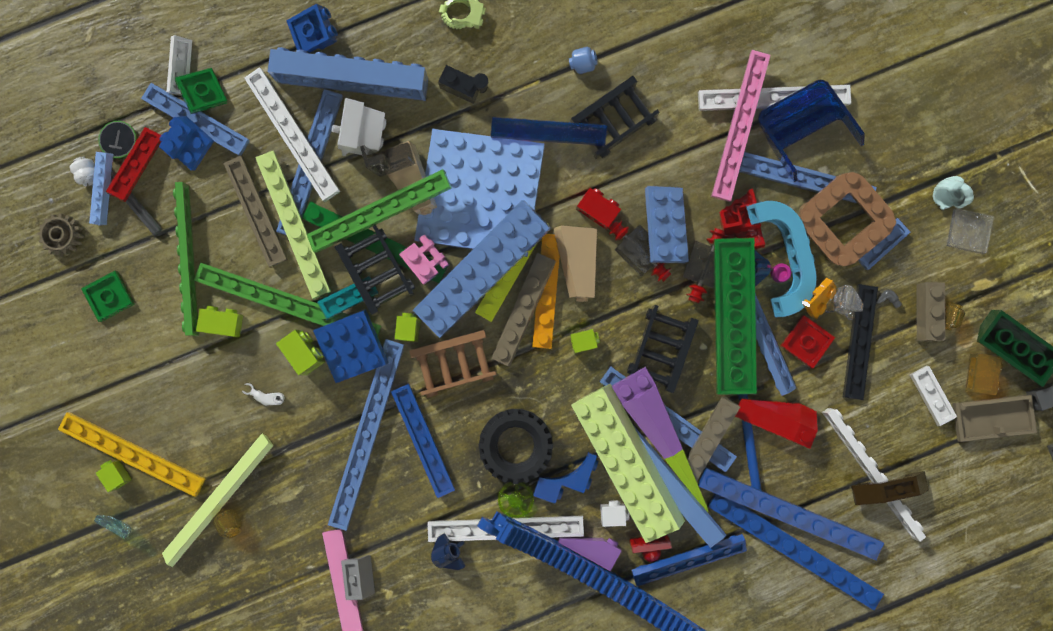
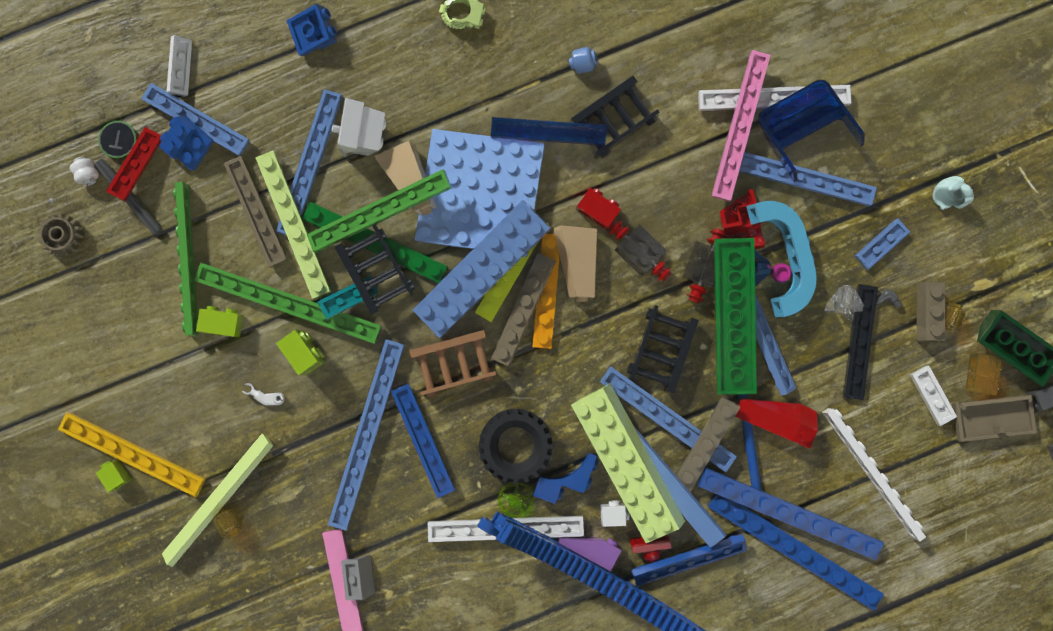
(101, 182): light blue piece -> none
(108, 296): green tile -> none
(114, 525): clear light blue tile -> none
(201, 90): green tile -> none
(292, 135): white plate -> none
(348, 74): medium blue brick -> none
(350, 346): blue plate -> none
(388, 160): clear smoke panel -> none
(407, 328): lime brick -> none
(419, 264): bright pink plate -> none
(446, 554): dark blue brick -> none
(463, 84): black hinge -> none
(584, 340): lime brick -> none
(645, 405): medium lavender plate -> none
(666, 224): medium blue plate -> none
(807, 341): red plate -> none
(823, 294): light orange wing -> none
(868, 199): medium nougat plate -> none
(891, 490): dark brown slope -> none
(970, 231): clear plate -> none

